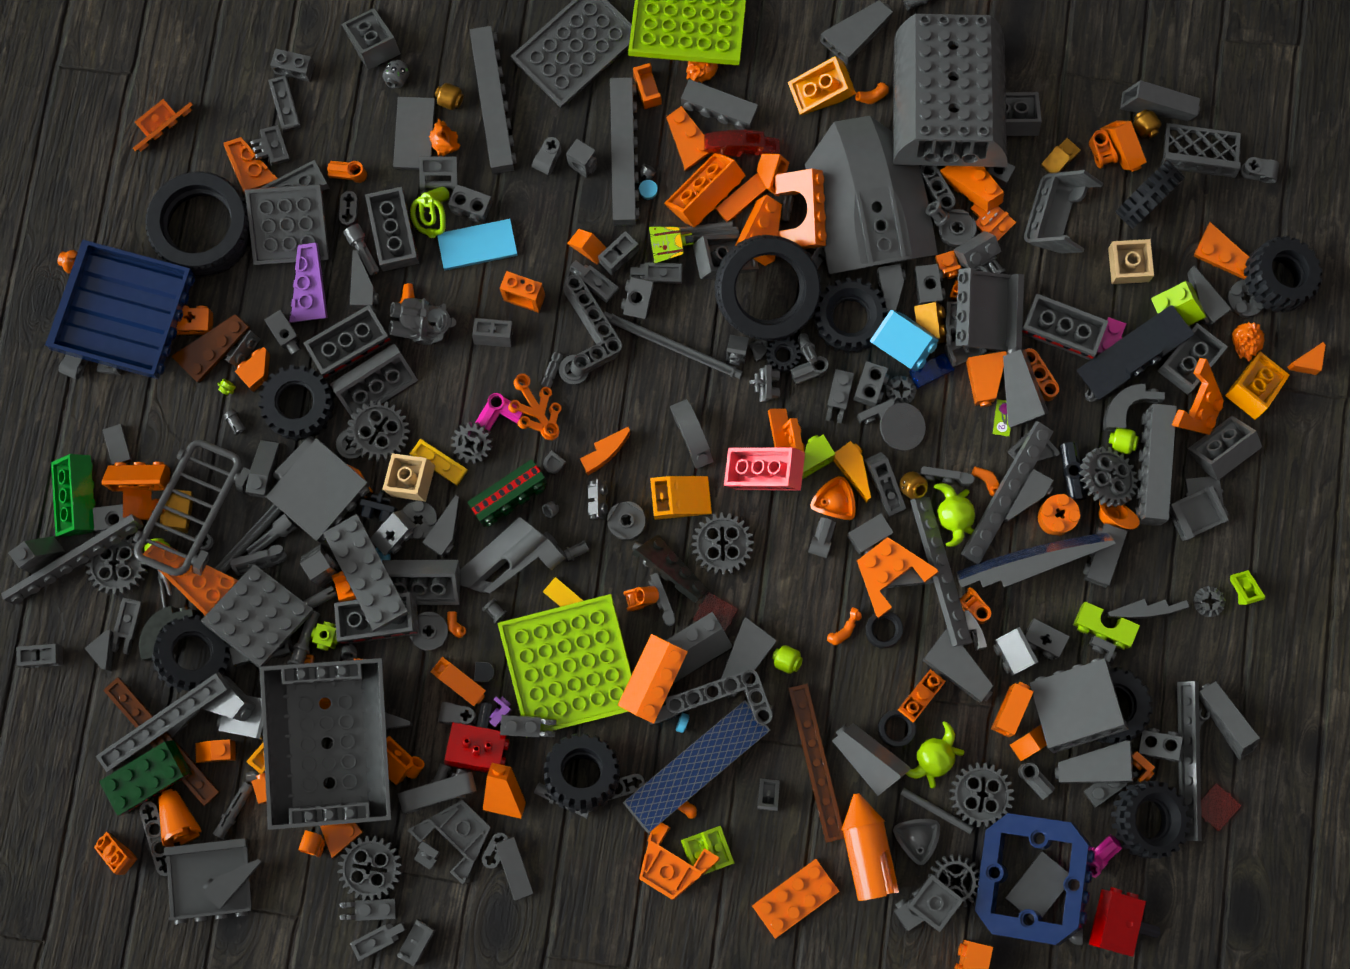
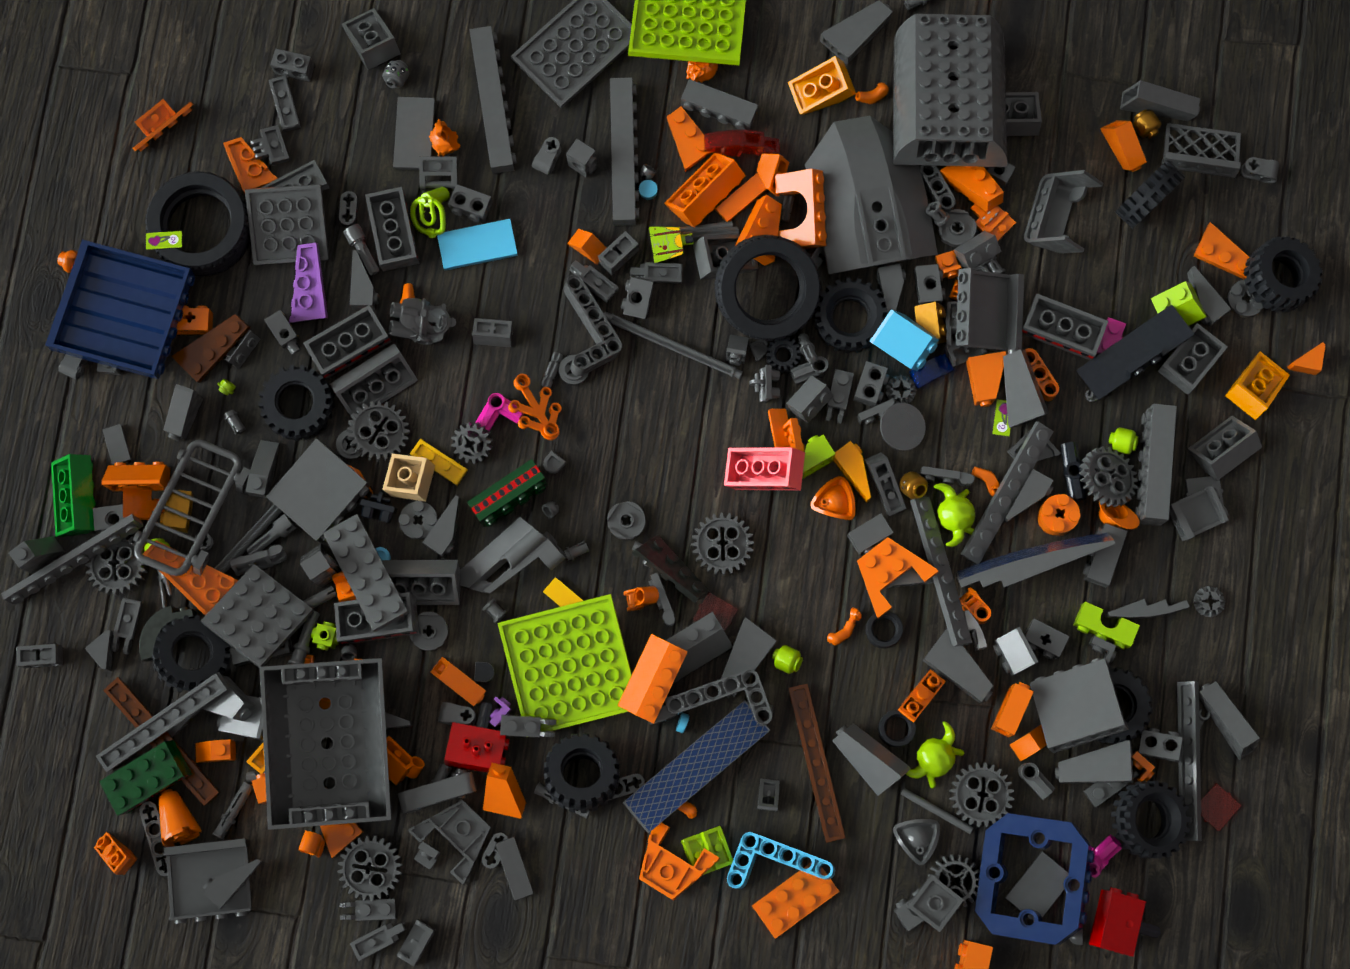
(164, 240): none -> lime sticker
(182, 412): none -> dark grey slope
(255, 369): orange slope -> none
(289, 462): dark grey beam -> none
(345, 170): orange piece -> none
(393, 533): dark grey brick -> none
(449, 96): pearl gold head -> none
(453, 626): orange arm -> none
(526, 295): orange window -> none
(598, 509): dark grey hinge -> none
(605, 451): orange slope -> none
(646, 86): orange panel -> none
(680, 496): light orange slope -> none
(692, 433): dark grey arch -> none
(777, 855): none -> medium azure beam
(809, 399): none -> dark grey brick
(821, 542): dark grey piece -> none
(868, 851): orange piece -> none
(1060, 157): pearl gold slope -> none
(1104, 152): orange piece -> none
(1117, 409): dark grey arch -> none
(1131, 261): tan brick -> none
(1206, 404): orange wing -> none
(1246, 587): lime slope -> none
(1248, 340): orange hair -> none

